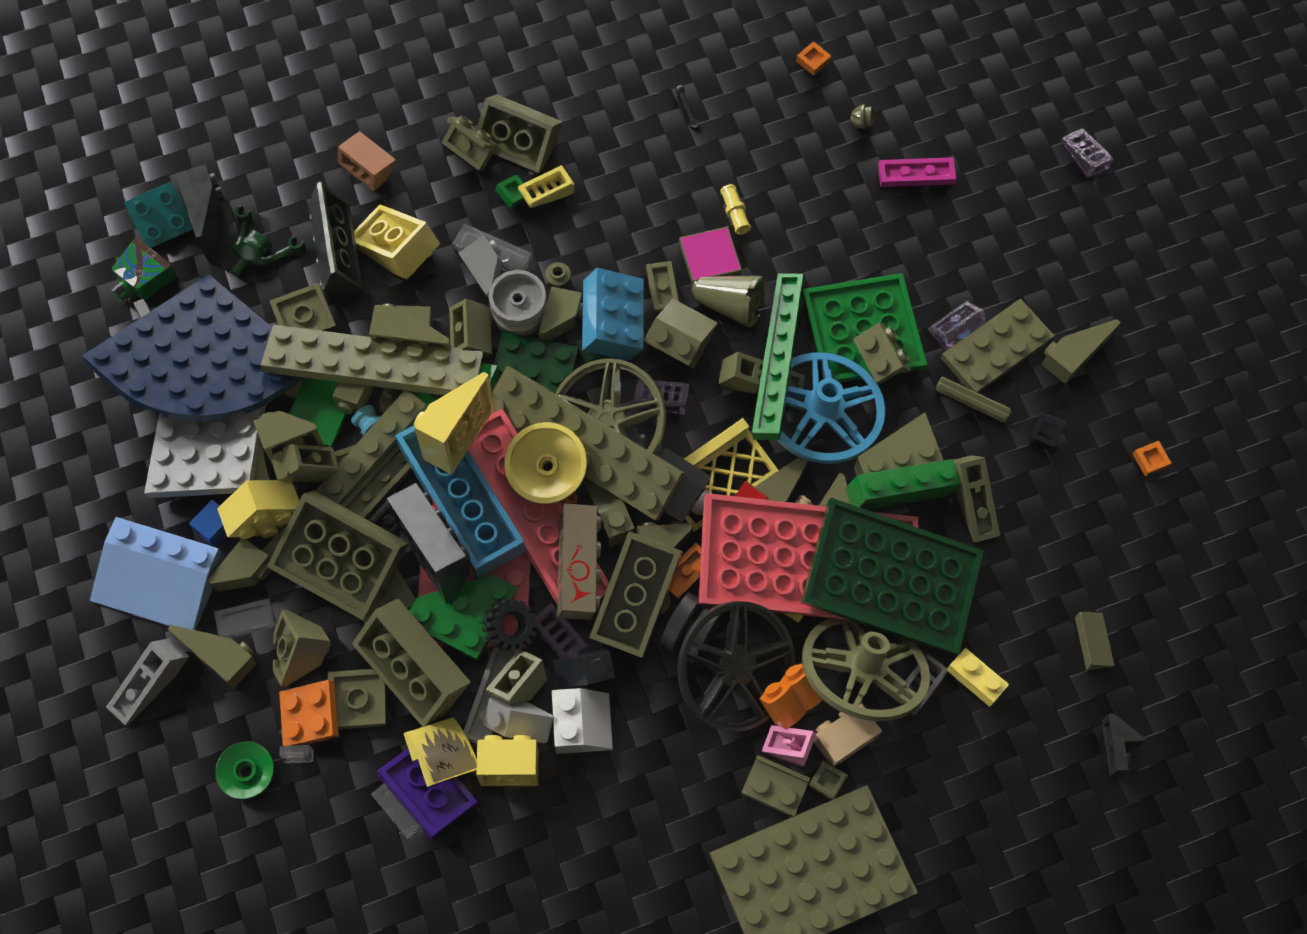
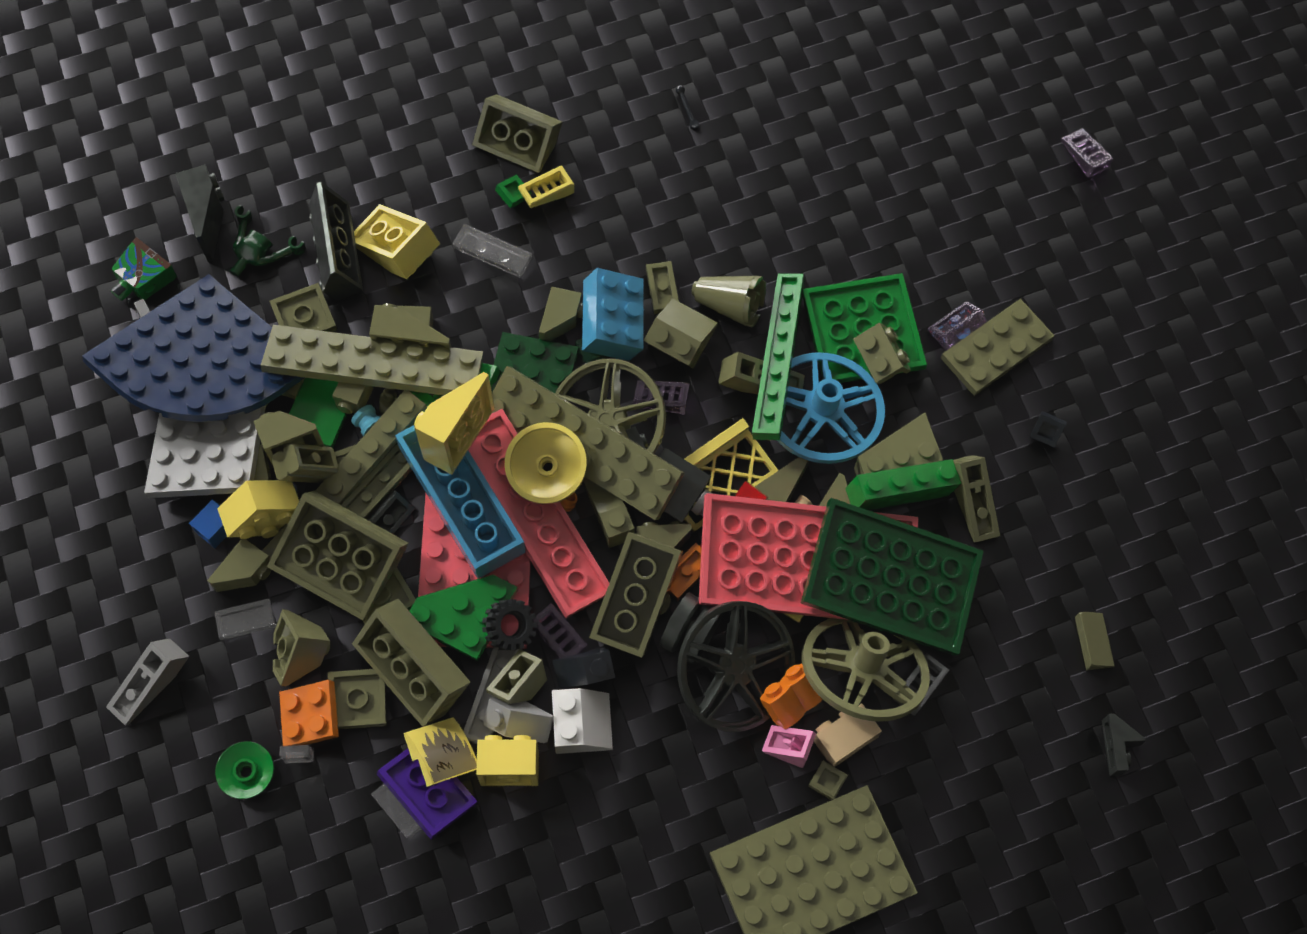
(155, 574): light blue slope -> none
(159, 215): teal plate -> none
(219, 653): olive slope -> none
(365, 160): nougat brick -> none
(430, 540): slope -> none
(468, 142): olive bracket -> none
(471, 327): olive brick -> none
(483, 261): light grey slope -> none
(517, 302): light grey wheel -> none
(558, 281): olive plate -> none
(578, 562): dark tan brick -> none
(710, 254): dark pink tile -> none
(735, 209): light yellow pin -> none
(775, 786): olive plate -> none
(813, 58): orange plate -> none
(863, 117): olive plate -> none
(916, 172): dark pink plate -> none
(973, 399): olive axle -> none
(977, 677): light yellow plate -> none
(1076, 350): olive slope -> none
(1152, 458): orange plate -> none

